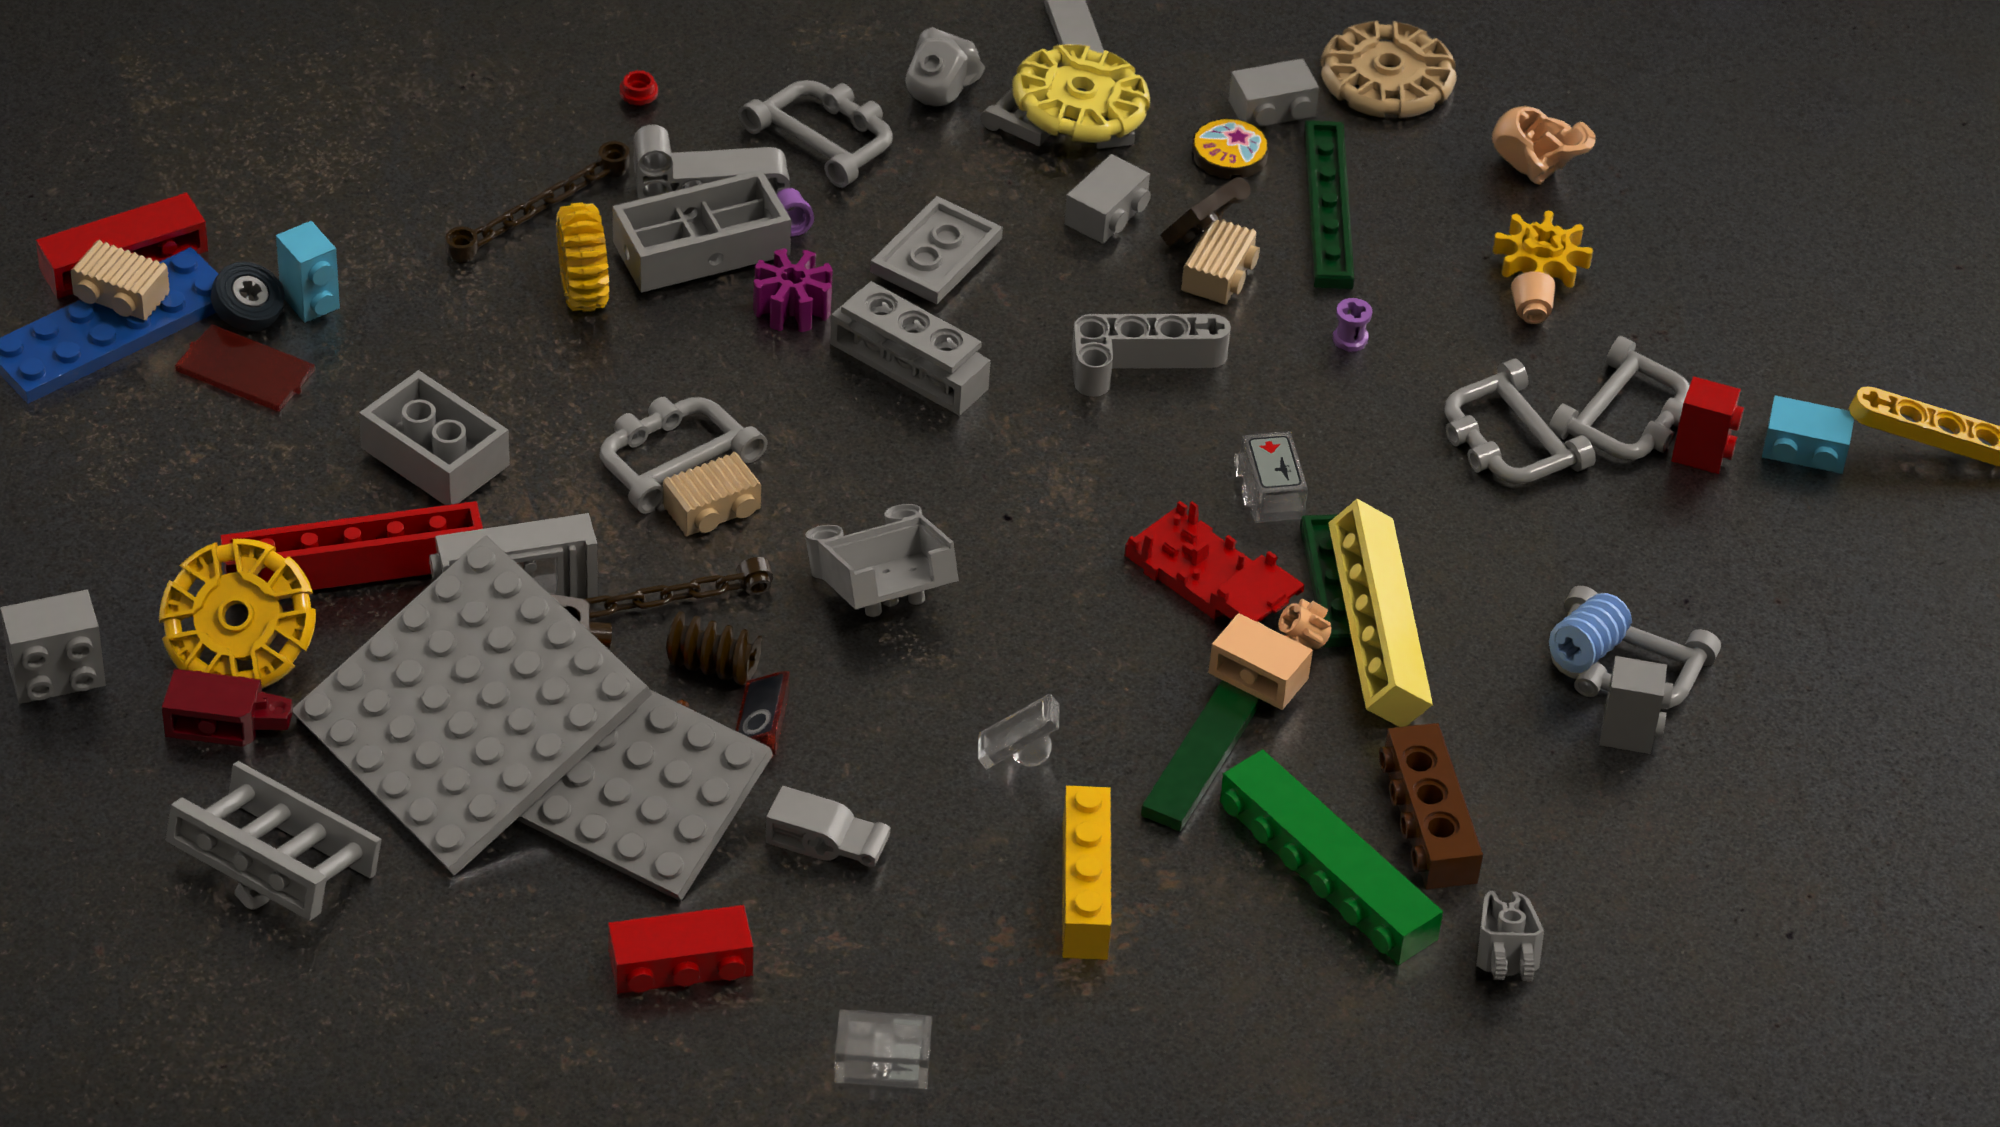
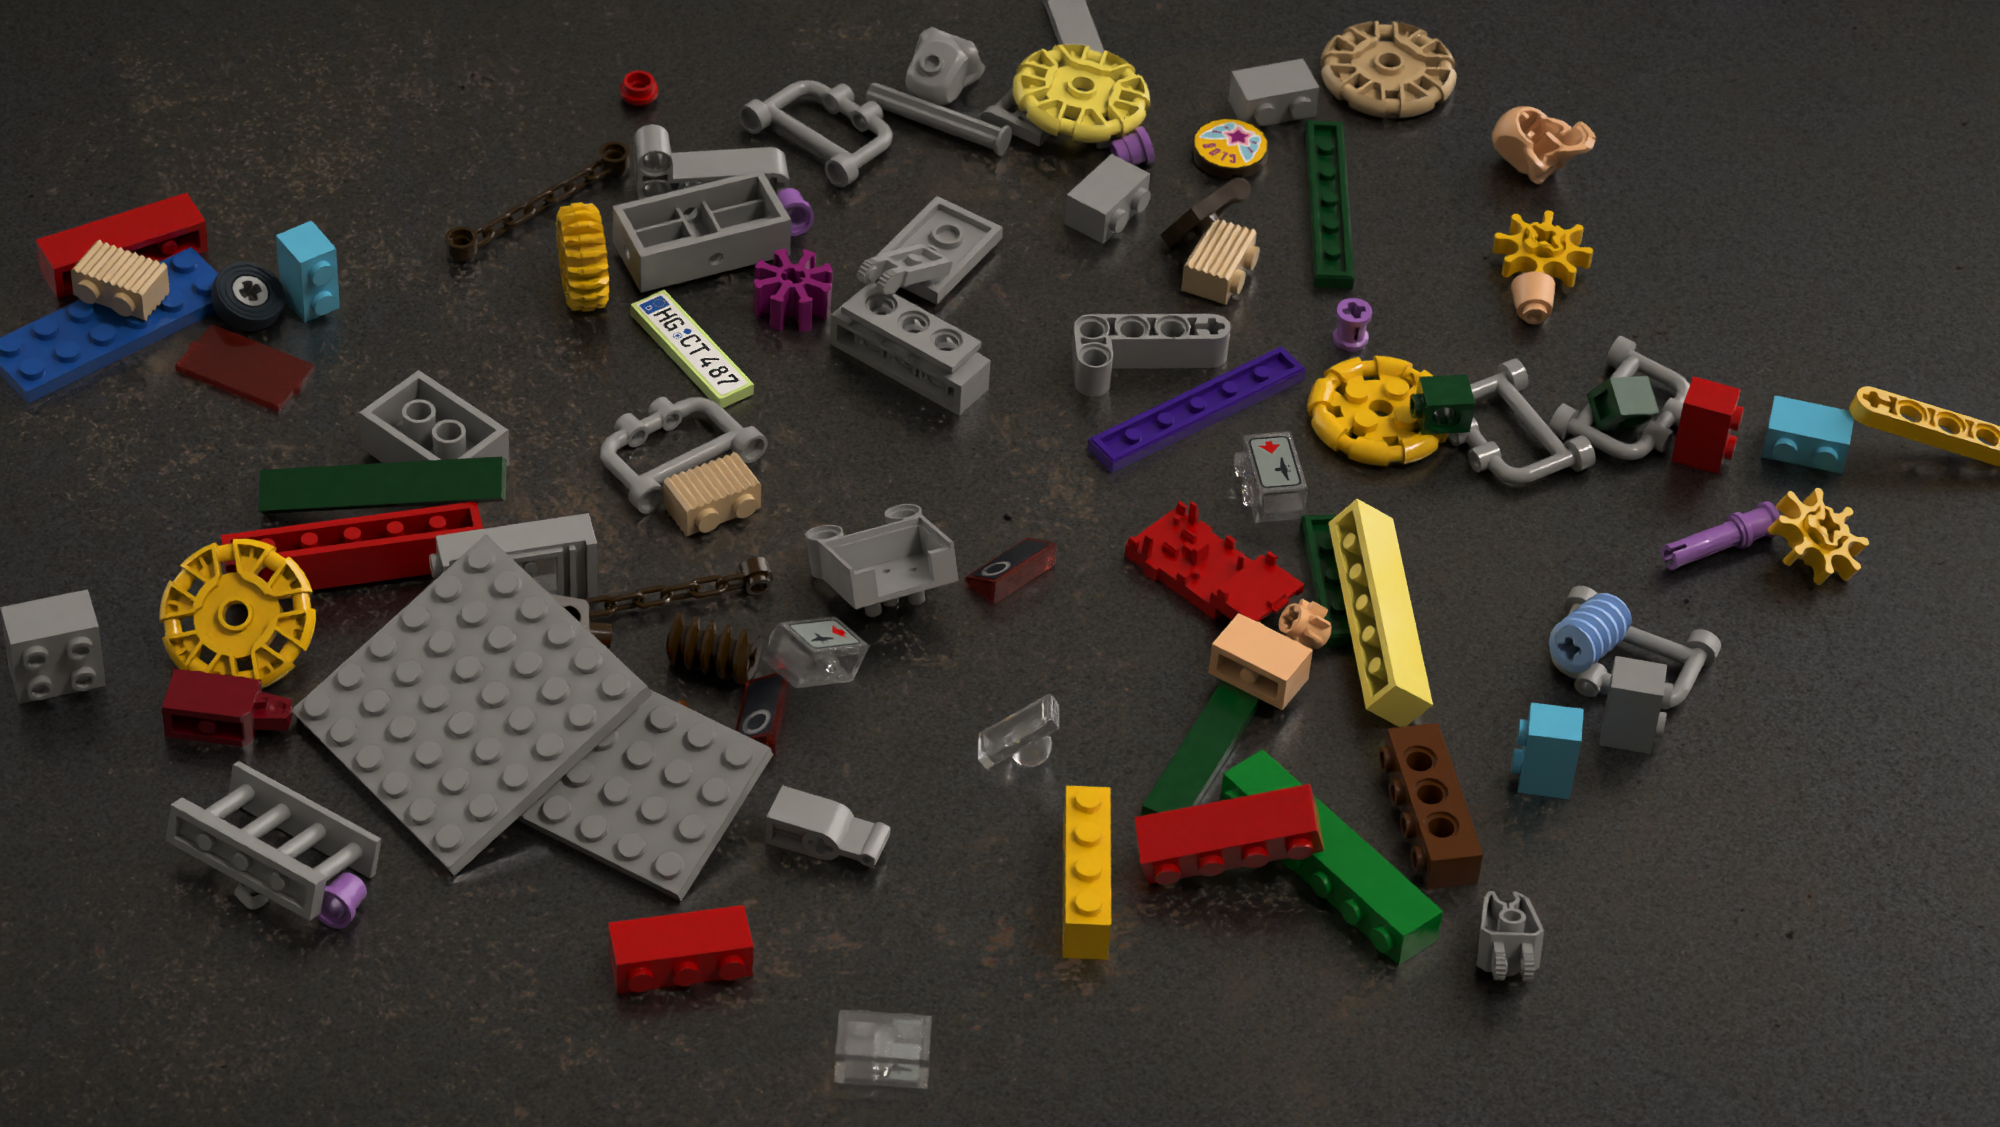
(342, 900): none -> medium lavender piece
(382, 485): none -> dark green tile
(692, 349): none -> tile
(815, 652): none -> clear brick
(903, 268): none -> light grey hinge
(941, 118): none -> light grey axle
(1013, 568): none -> clear red slope
(1134, 148): none -> medium lavender piece
(1196, 409): none -> dark purple tile
(1229, 834): none -> red brick
(1380, 438): none -> yellow plate
(1443, 404): none -> dark green brick
(1548, 751): none -> medium azure brick
(1622, 403): none -> dark green brick
(1737, 531): none -> medium lavender pin
(1818, 536): none -> yellow gear

